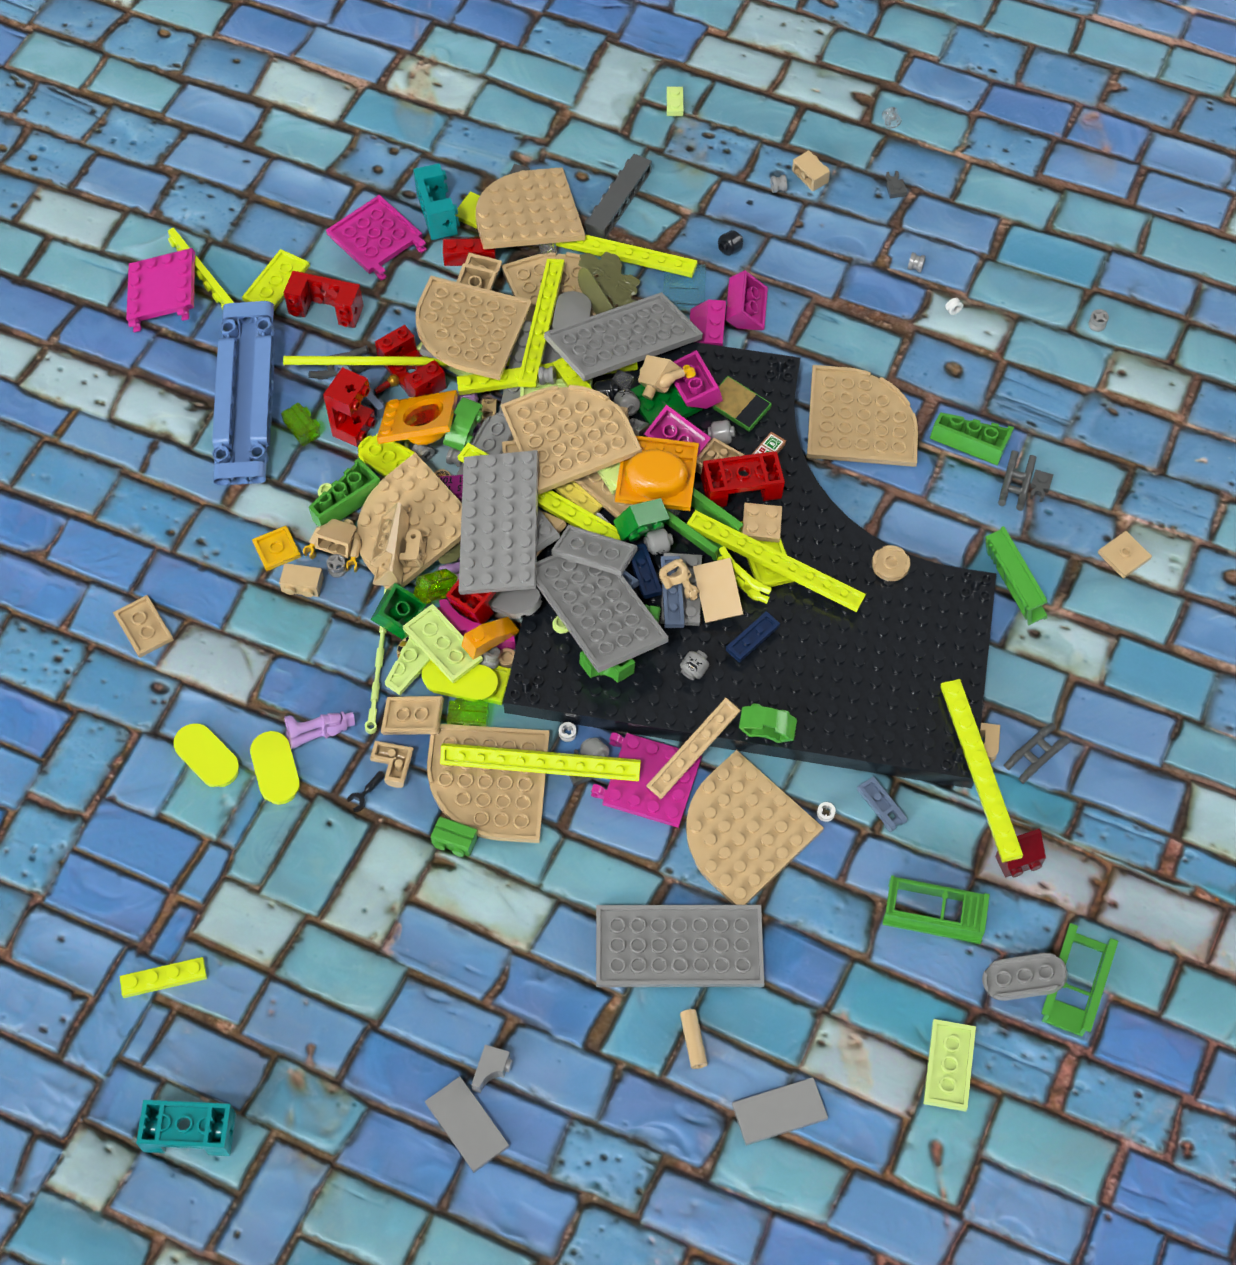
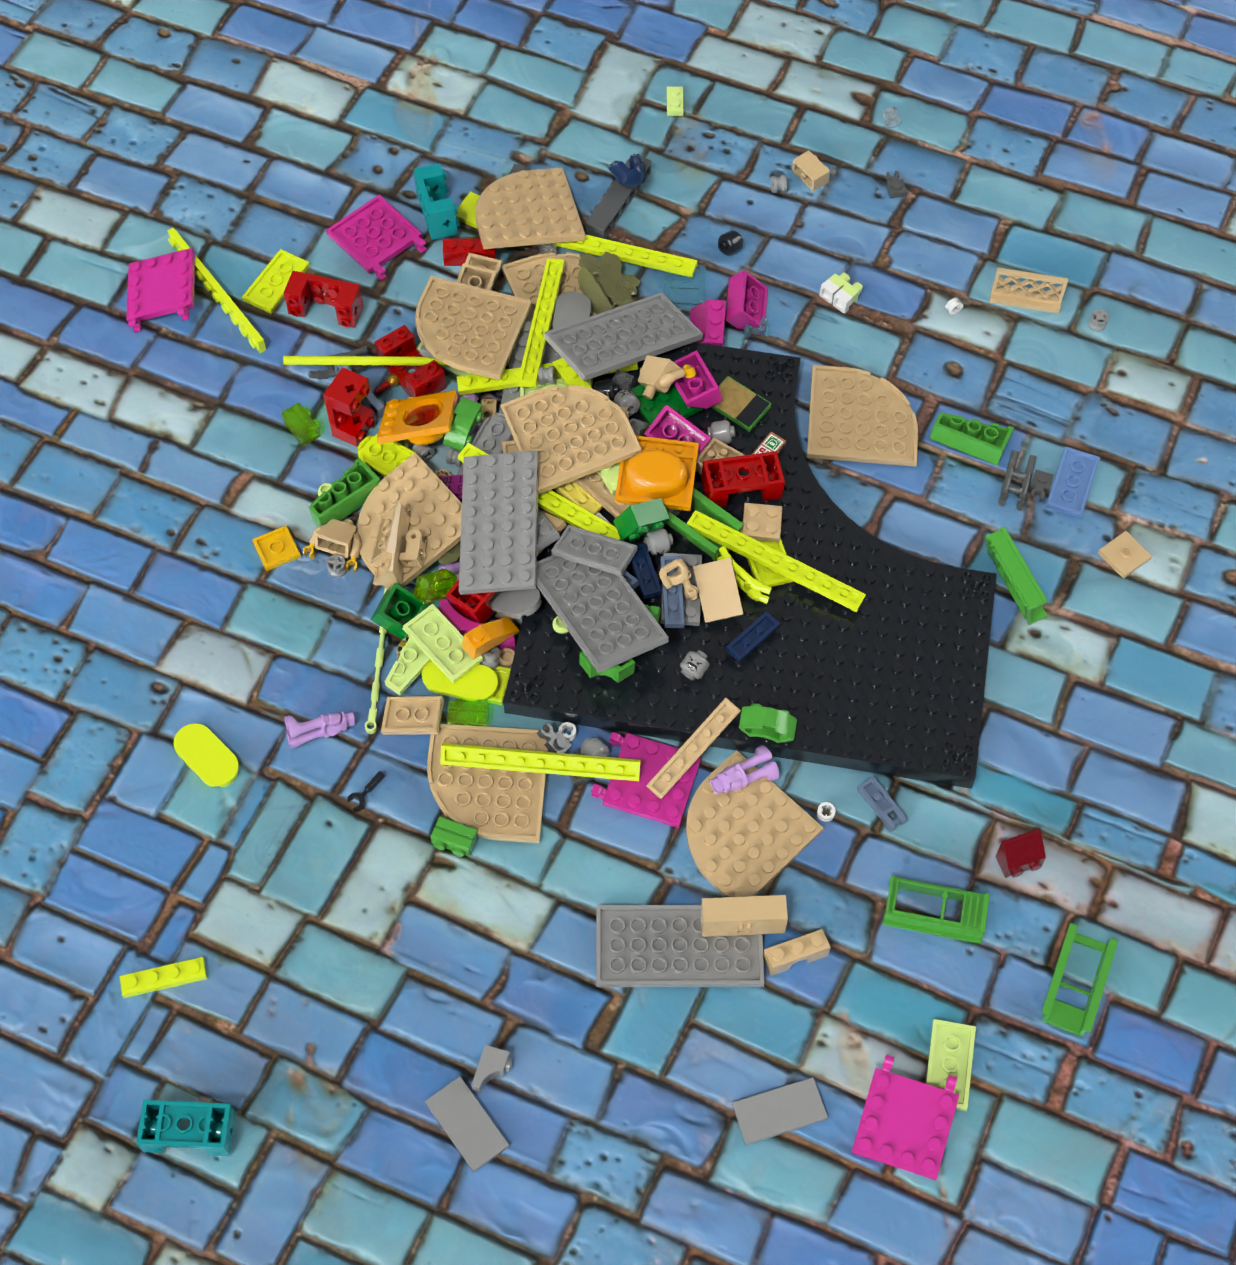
(143, 626): tan tile -> none
(243, 393): medium blue panel -> none
(275, 767): neon yellow tile -> none
(301, 580): tan brick -> none
(398, 761): tan brick -> none
(555, 741): none -> plate
(631, 176): none -> dark blue helmet
(693, 1039): tan piece -> none
(734, 777): none -> lavender piece
(743, 915): none -> tan brick
(763, 329): none -> clear light blue piece
(784, 955): none -> tan arch
(840, 292): none -> hips
(891, 563): tan tile -> none
(906, 1122): none -> dark pink plate
(916, 262): light grey wheel -> none
(981, 771): neon yellow plate -> none
(991, 736): tan leg -> none
(1024, 751): dark grey piece -> none
(1025, 297): none -> tan fence
(1025, 976): light grey tile -> none
(1072, 482): none -> medium blue tile

